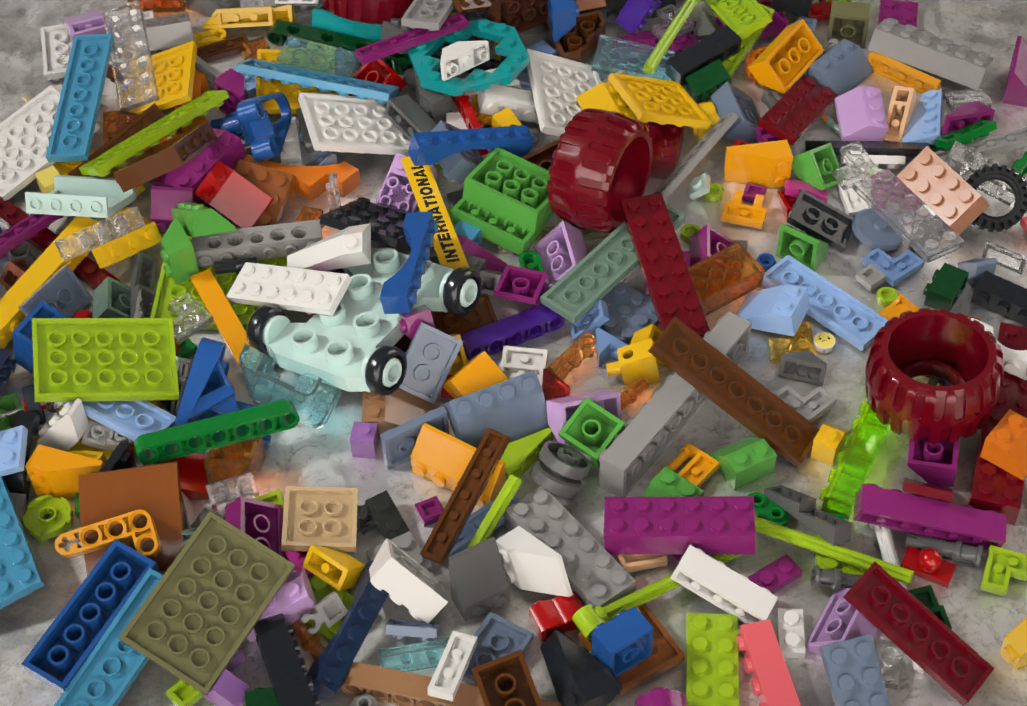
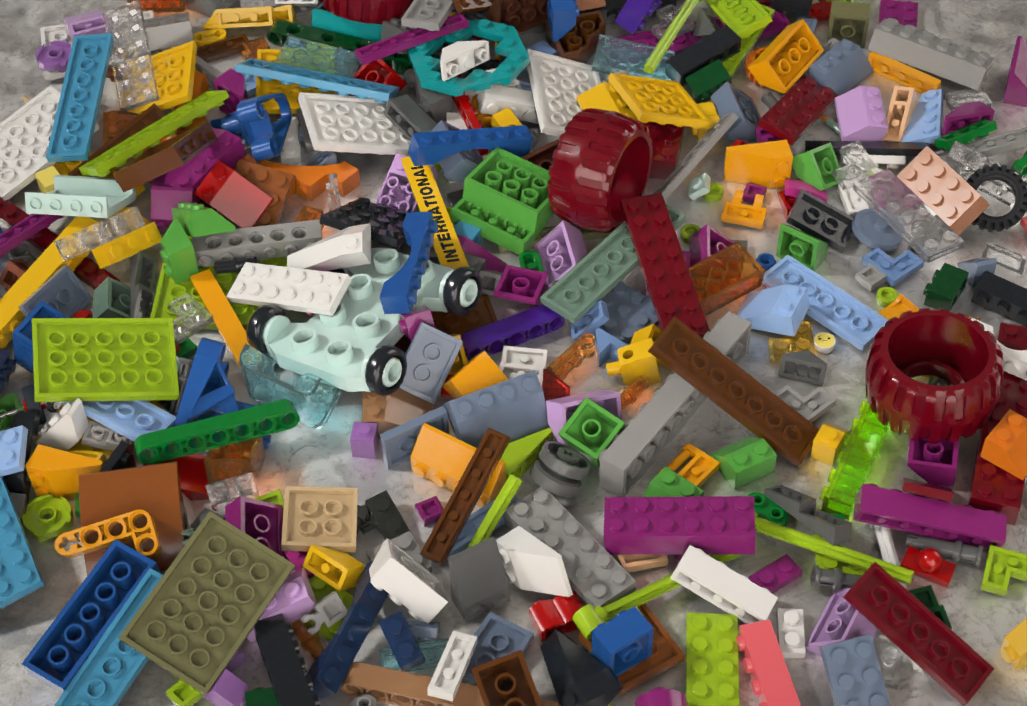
(48, 58): none -> medium lavender plate
(402, 641): none -> dark blue brick

